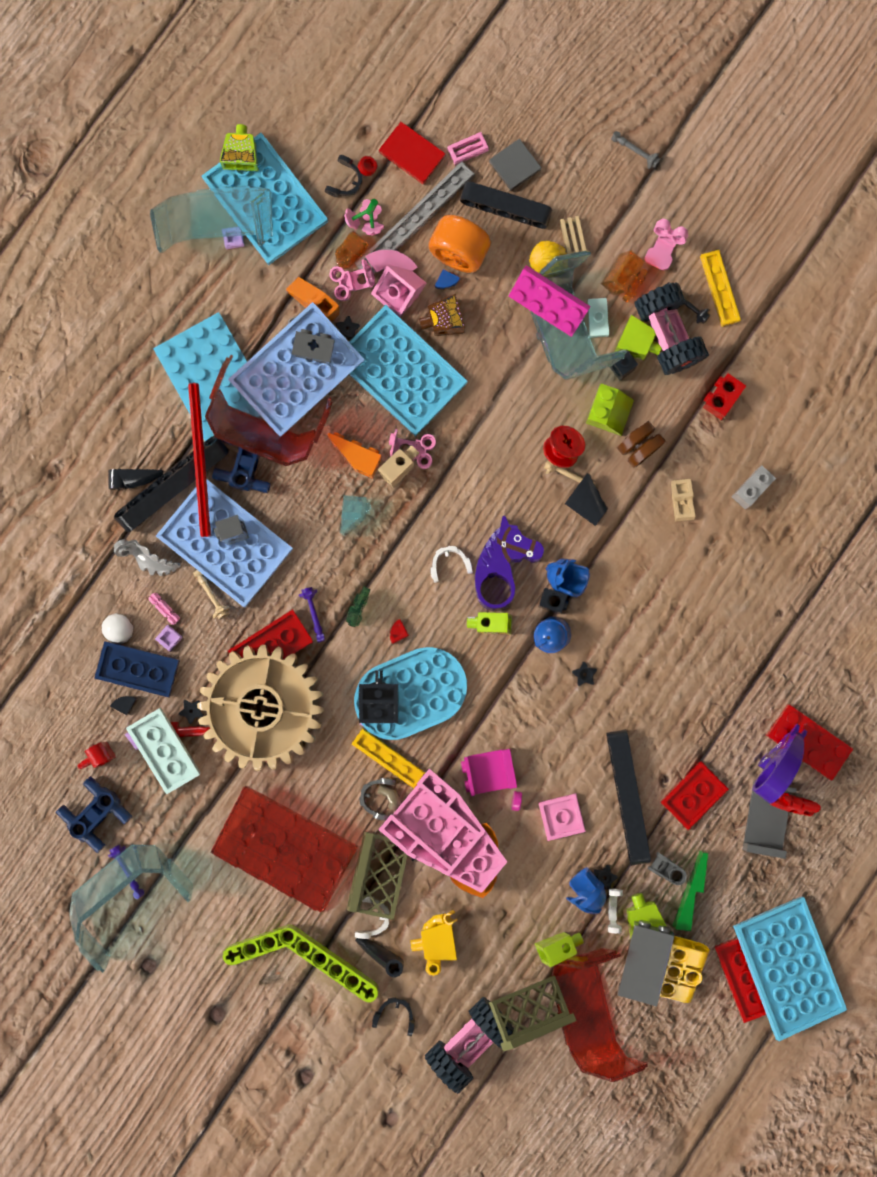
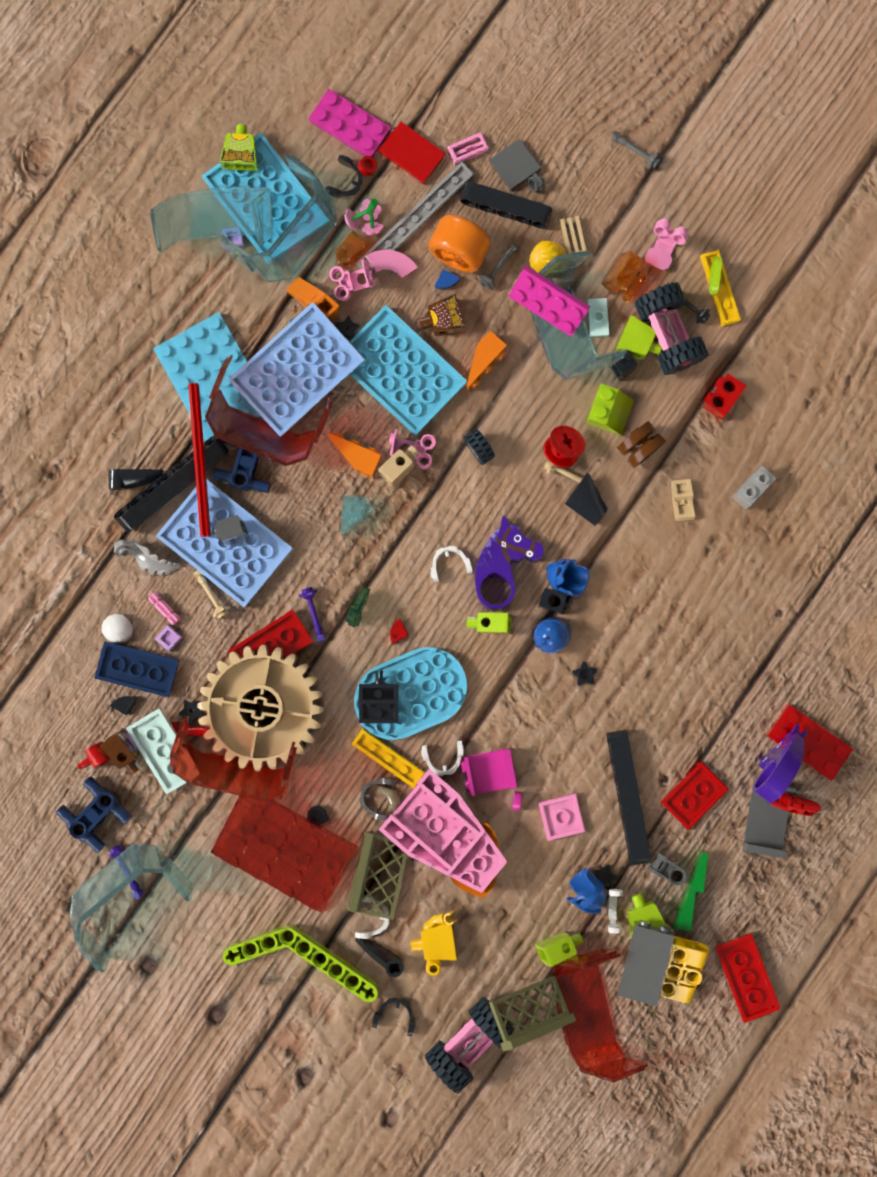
(119, 744): none -> reddish brown torso
(215, 773): none -> clear red piece
(298, 239): none -> clear light blue piece
(302, 349): dark grey brick -> none
(318, 814): none -> black tile
(349, 124): none -> dark pink plate
(398, 289): bright pink slope -> none
(443, 772): none -> white piece
(479, 446): none -> black wheel
(486, 354): none -> orange slope
(487, 280): none -> dark grey piece
(536, 182): none -> dark grey plate
(715, 275): none -> lime tile
(790, 968): medium azure plate -> none

